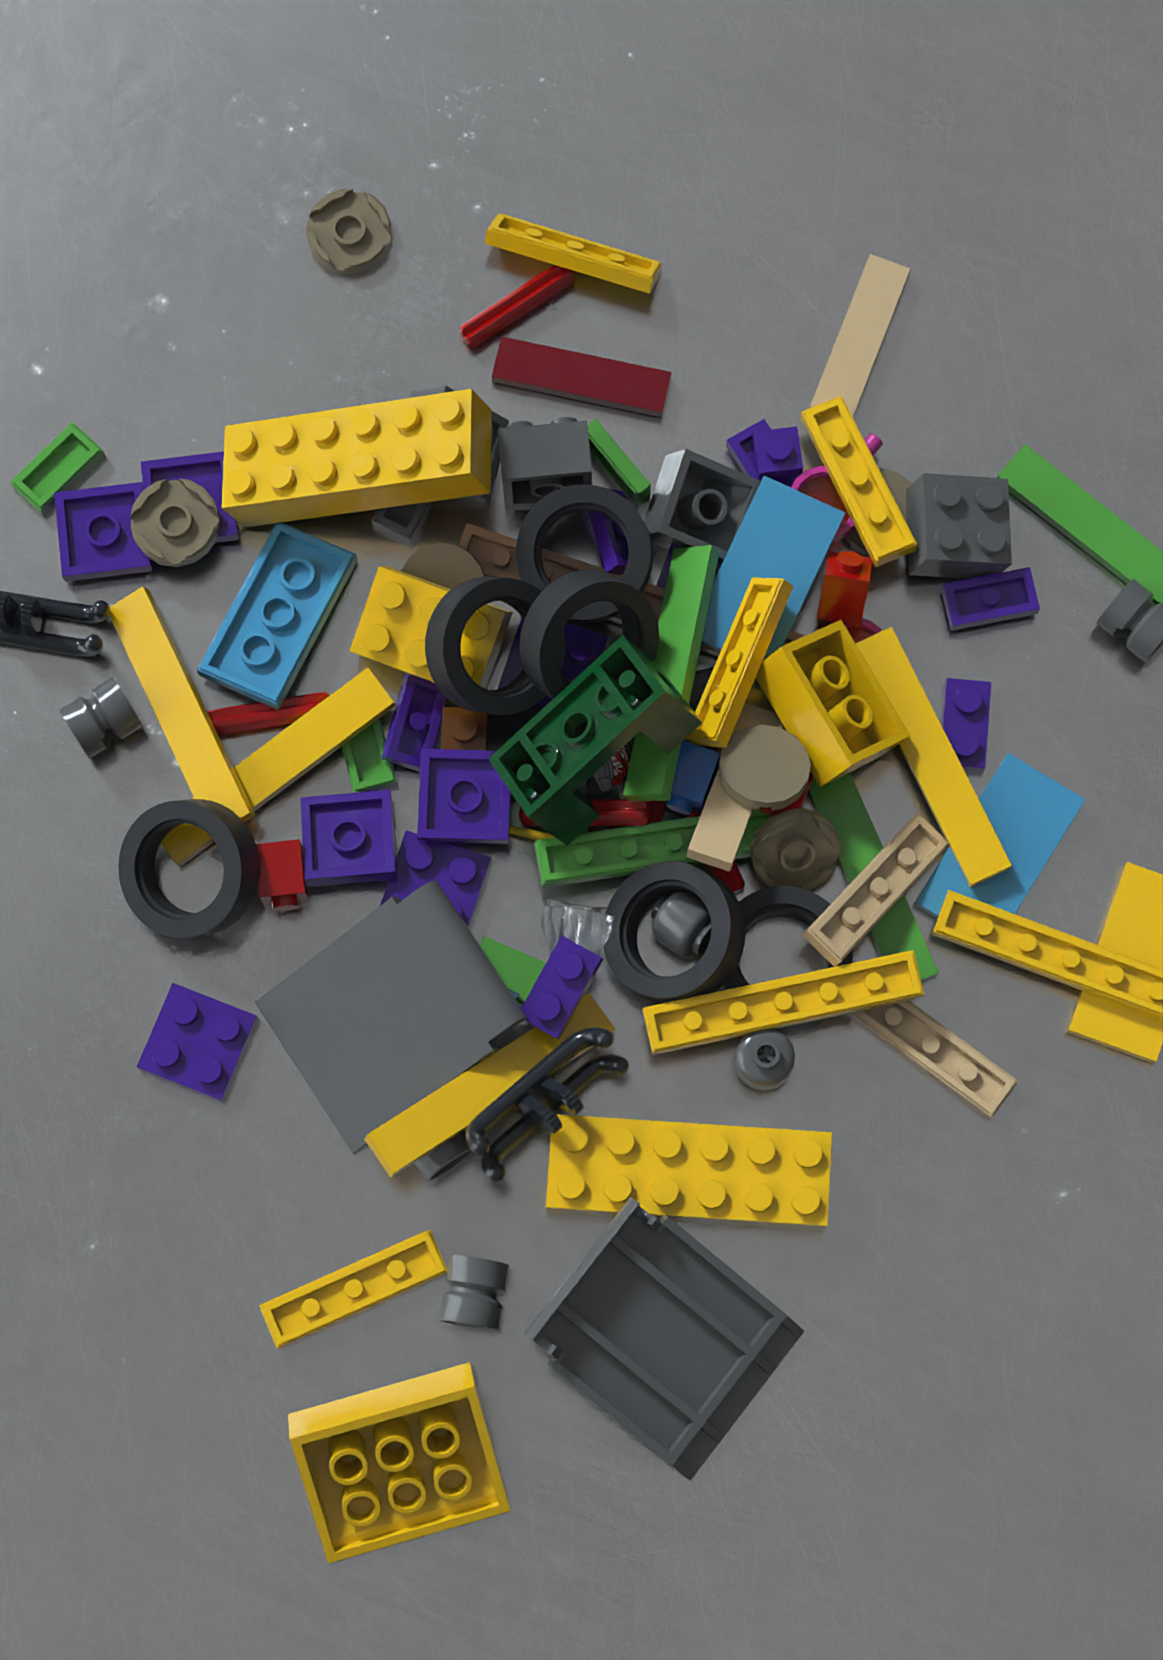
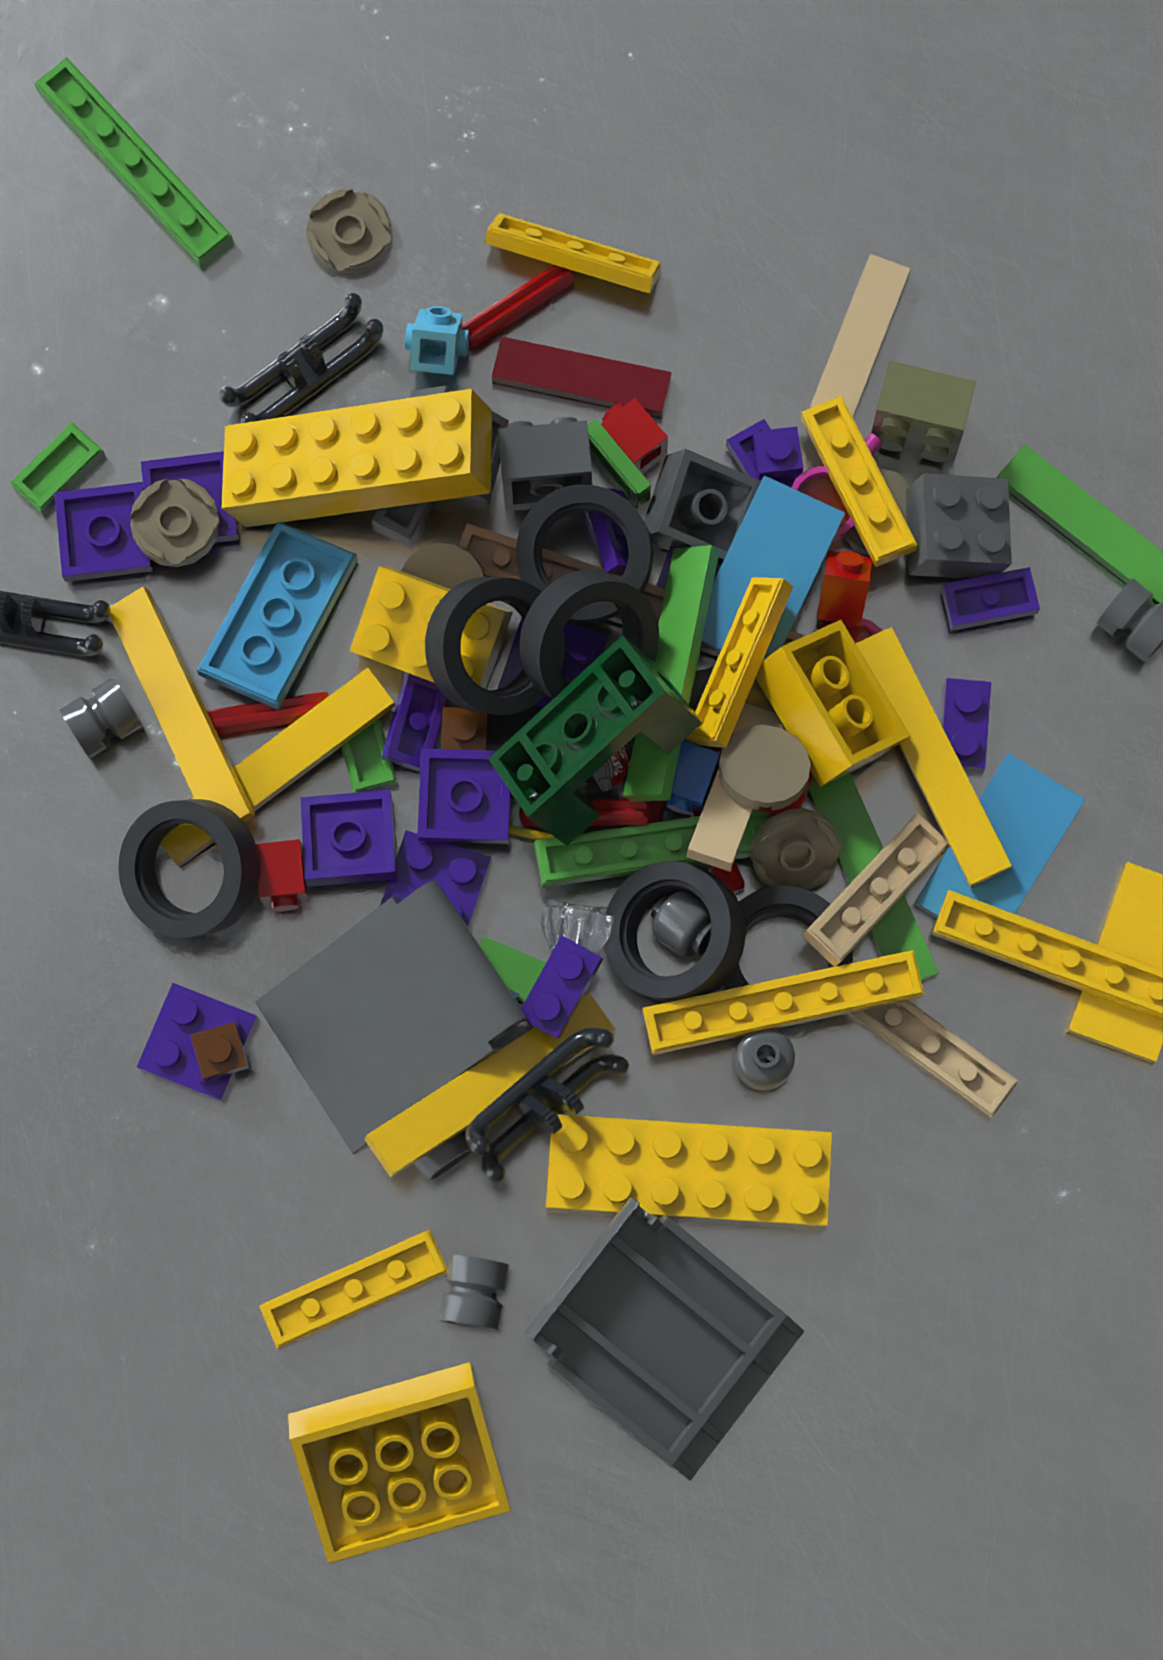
(133, 162): none -> bright green tile
(219, 1051): none -> reddish brown plate
(306, 366): none -> black piece
(436, 340): none -> medium azure brick
(636, 433): none -> red brick
(922, 411): none -> olive brick

